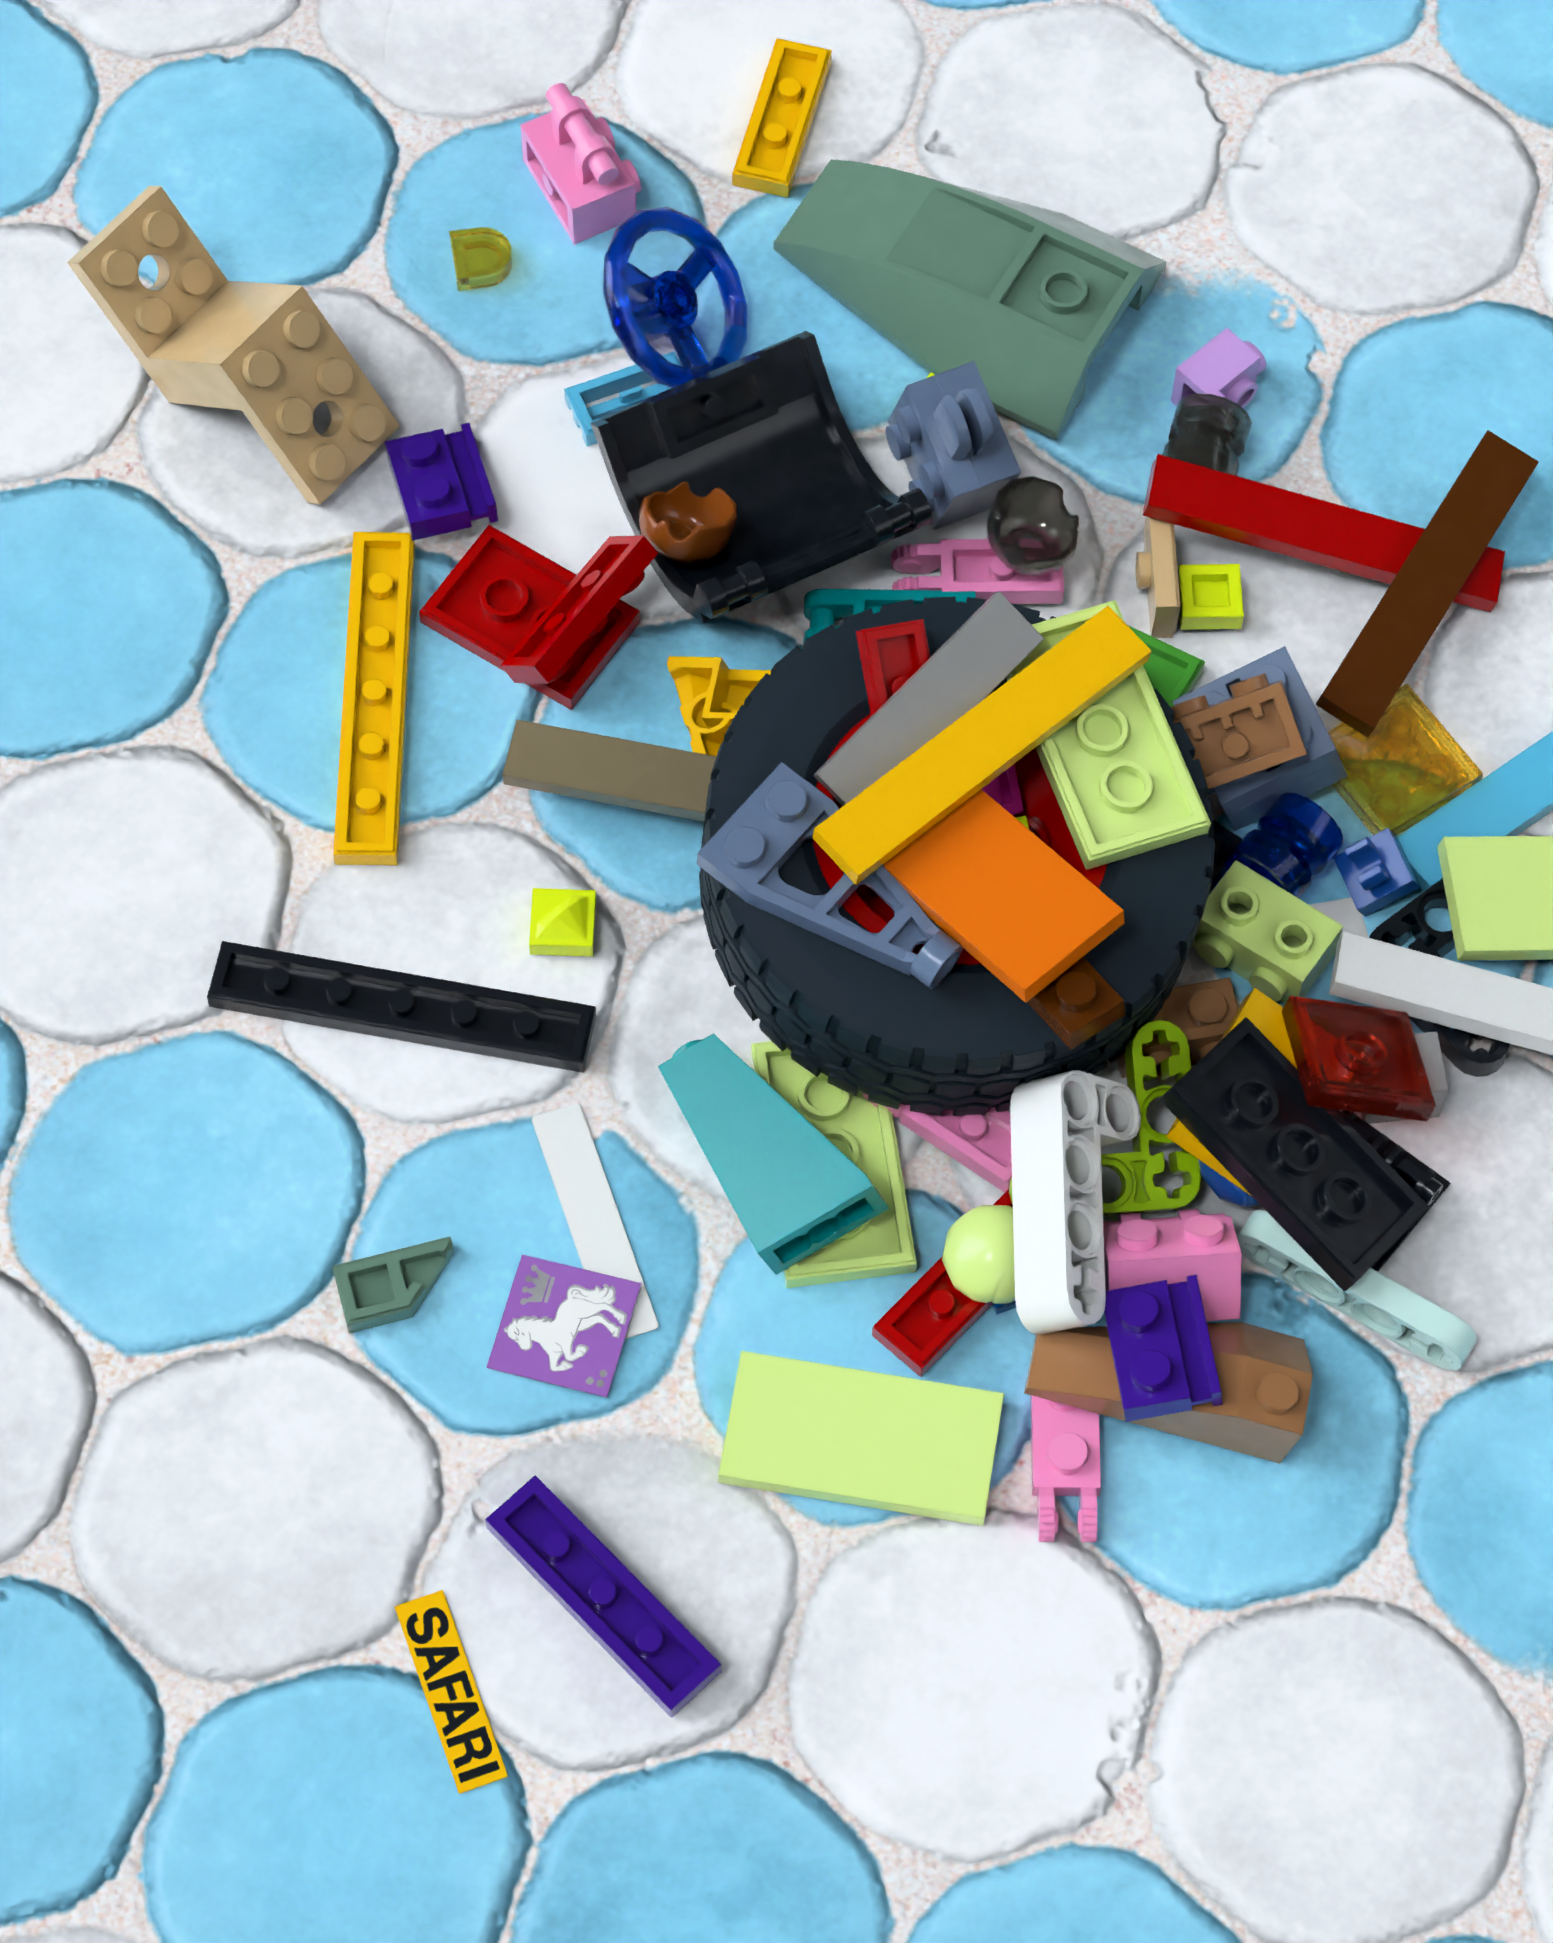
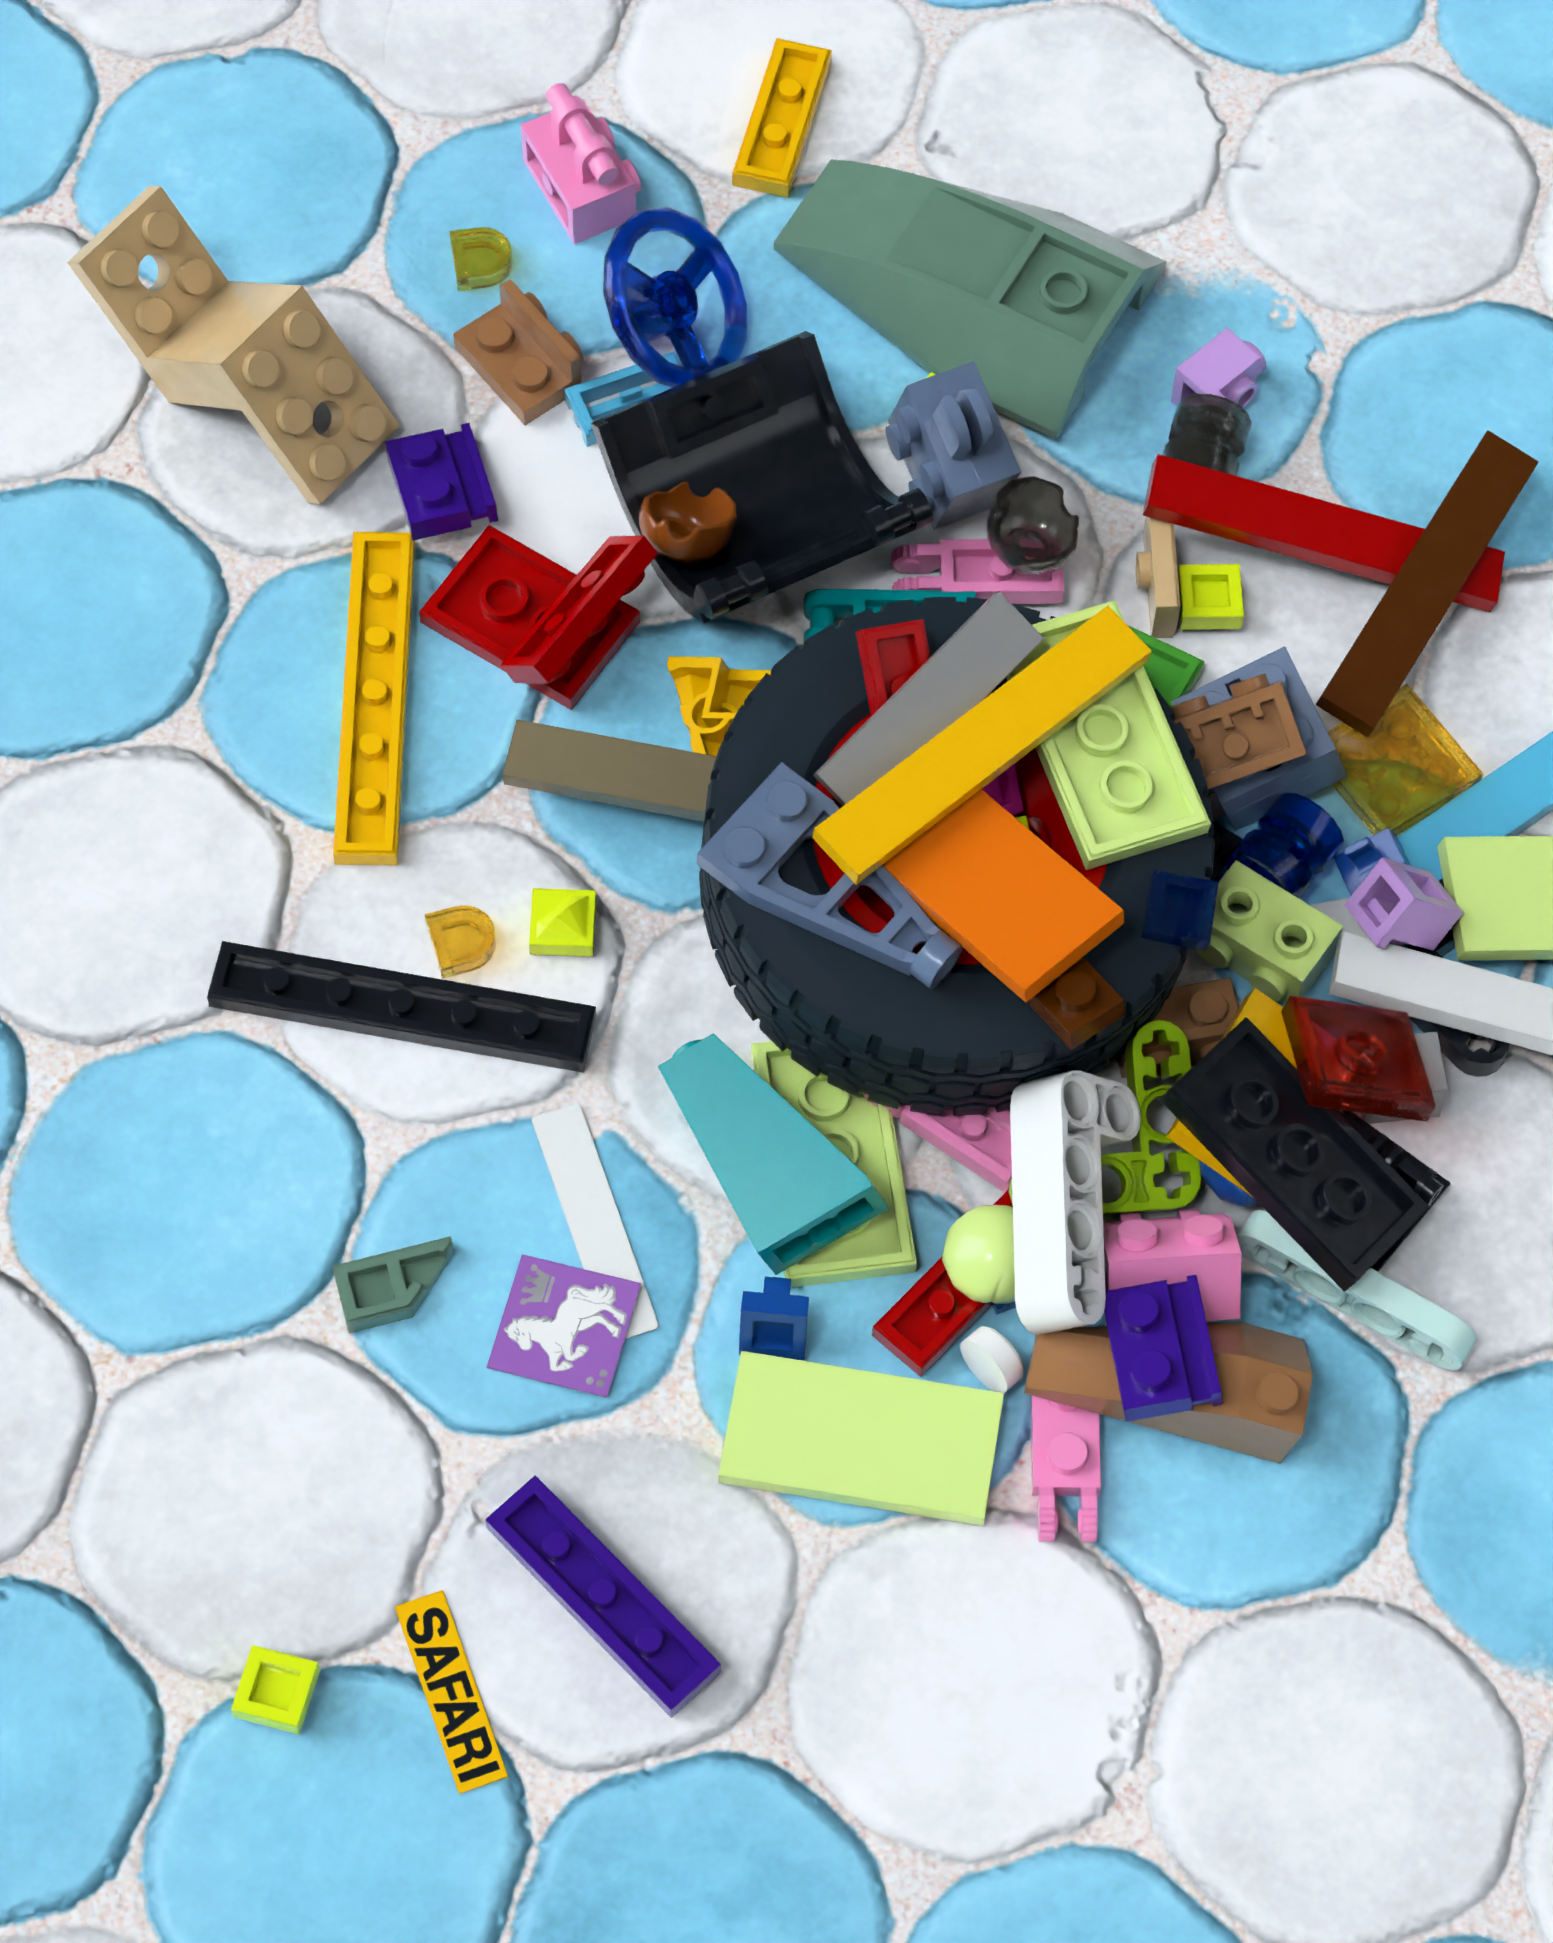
(275, 1689): none -> neon yellow plate
(460, 939): none -> clear yellow tile
(521, 354): none -> medium nougat bracket
(774, 1320): none -> blue tile
(992, 1359): none -> white tile
(1180, 910): none -> clear blue tile
(1403, 906): none -> lavender brick

